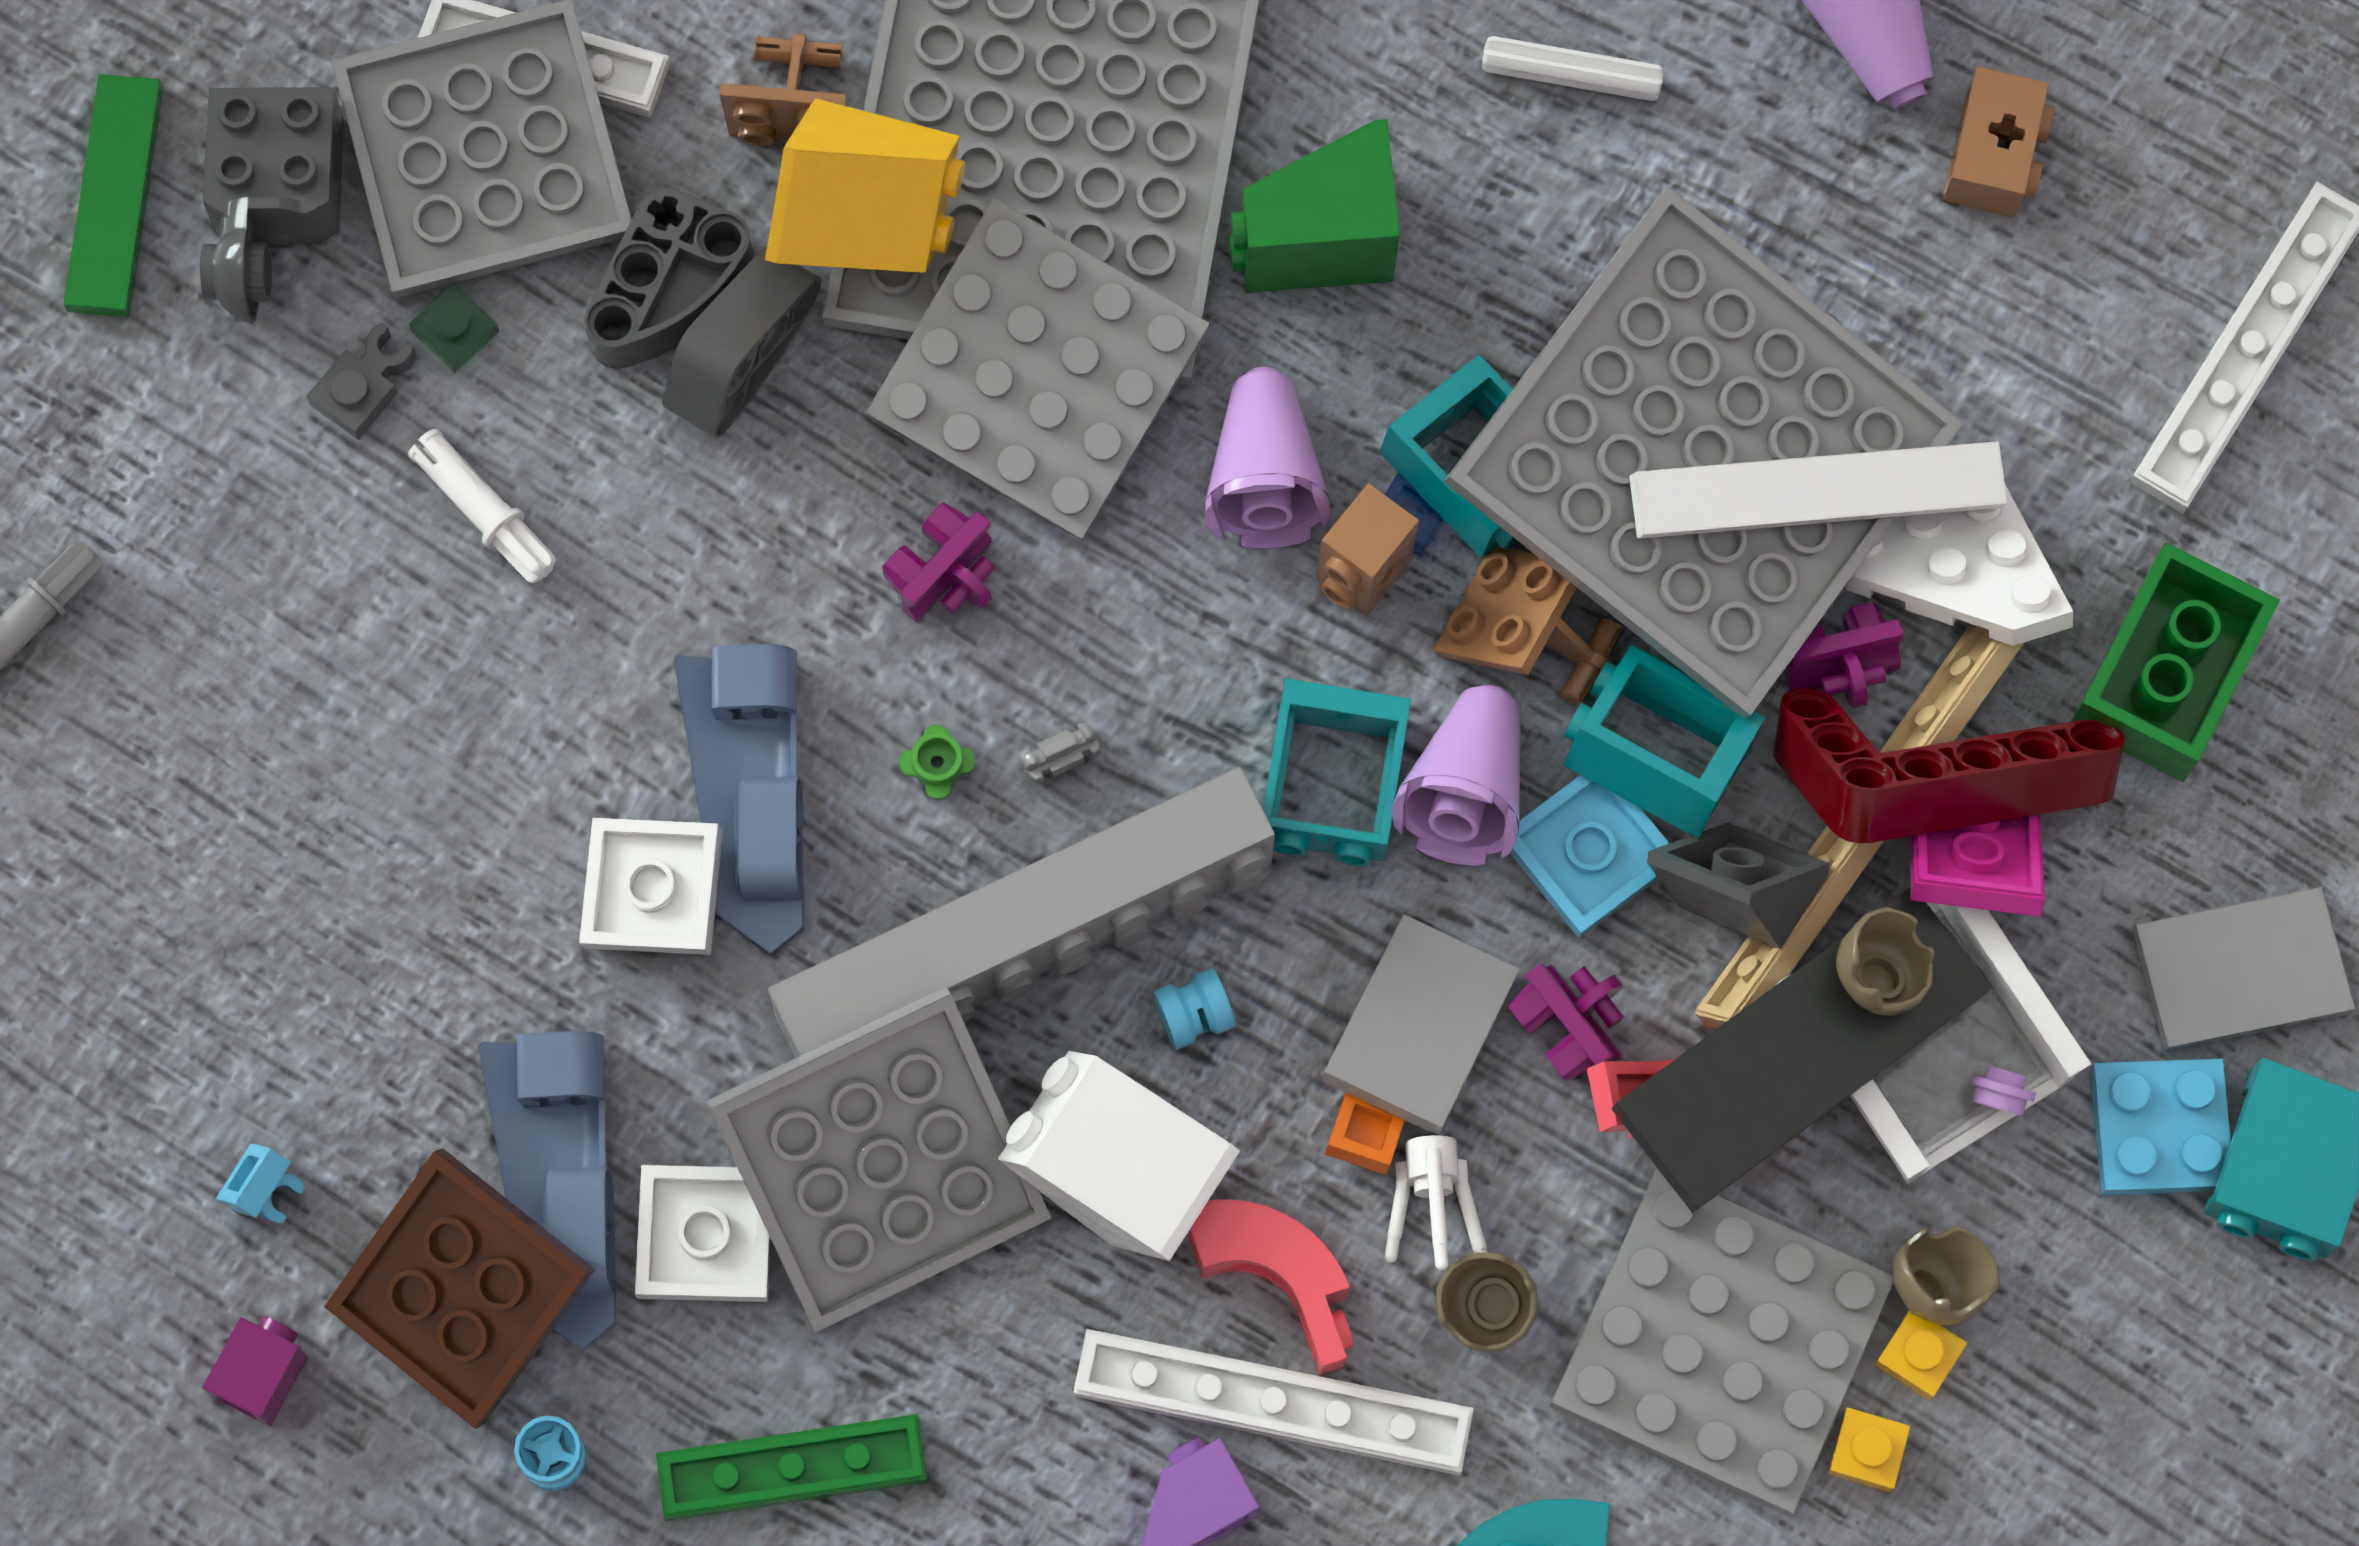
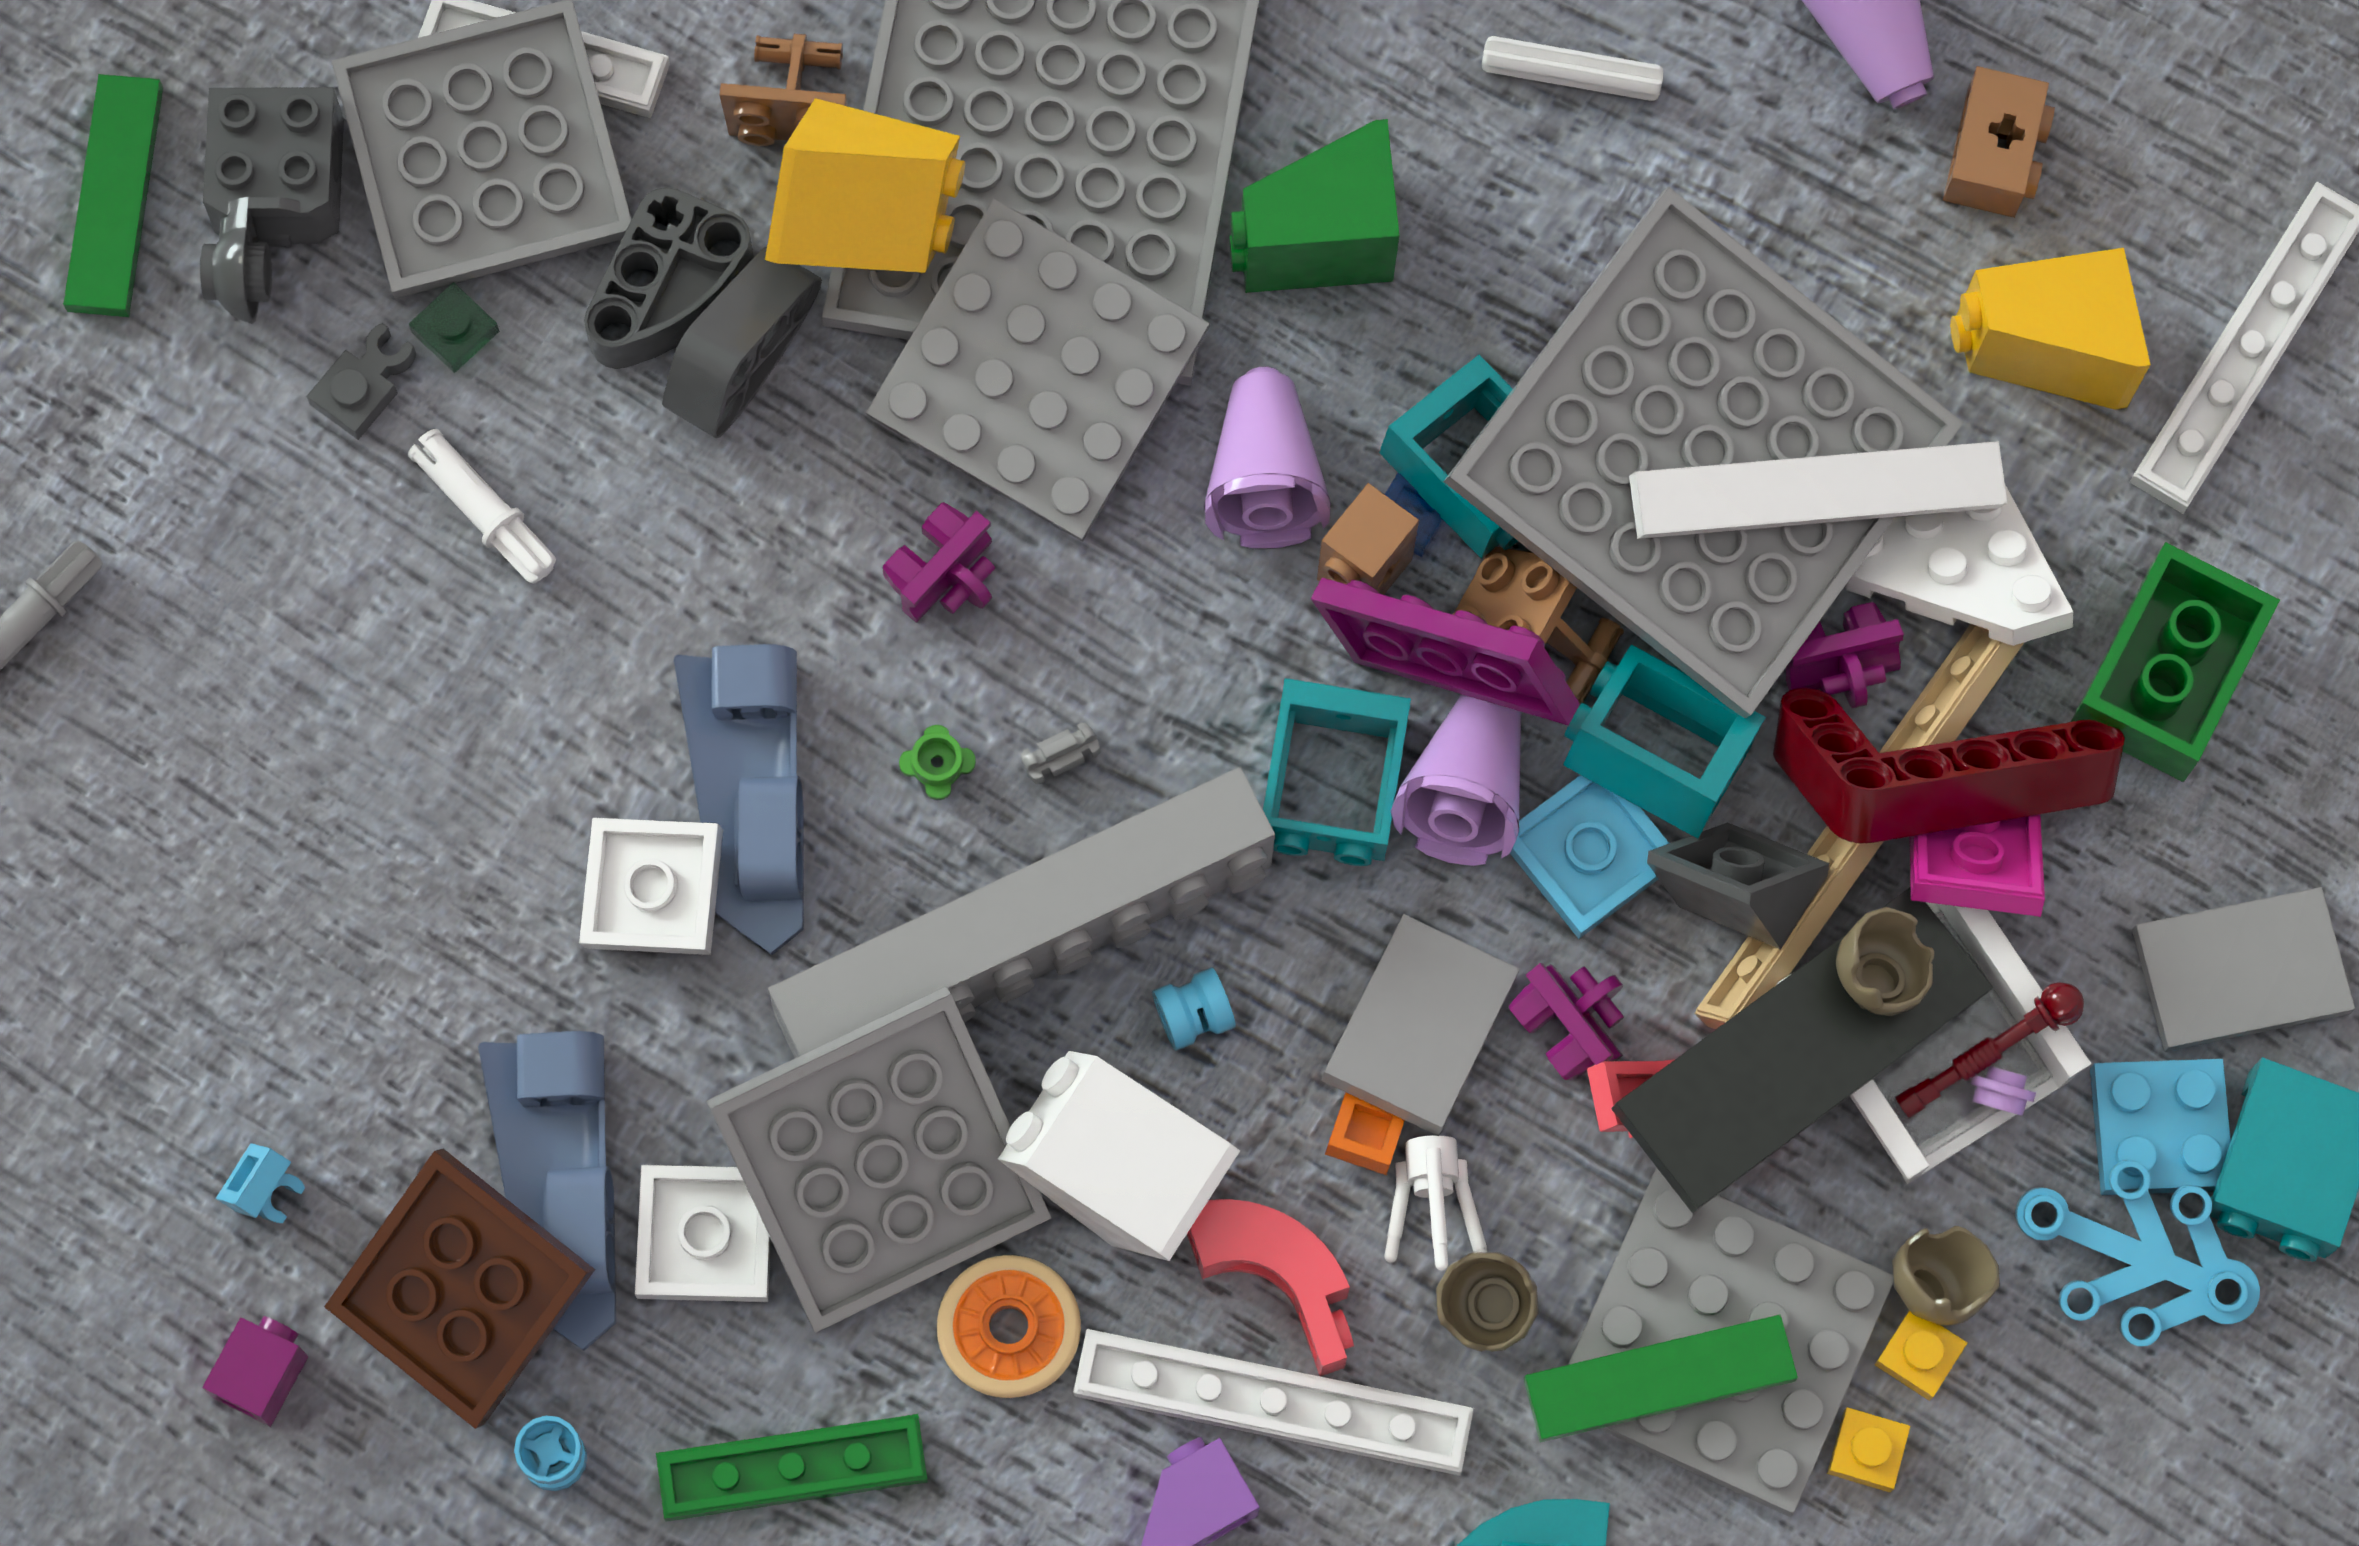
(1016, 1367): none -> wheel
(1446, 649): none -> magenta plate
(1660, 1378): none -> green tile
(2056, 327): none -> yellow slope
(2058, 1005): none -> dark red piece
(2148, 1259): none -> medium azure plant

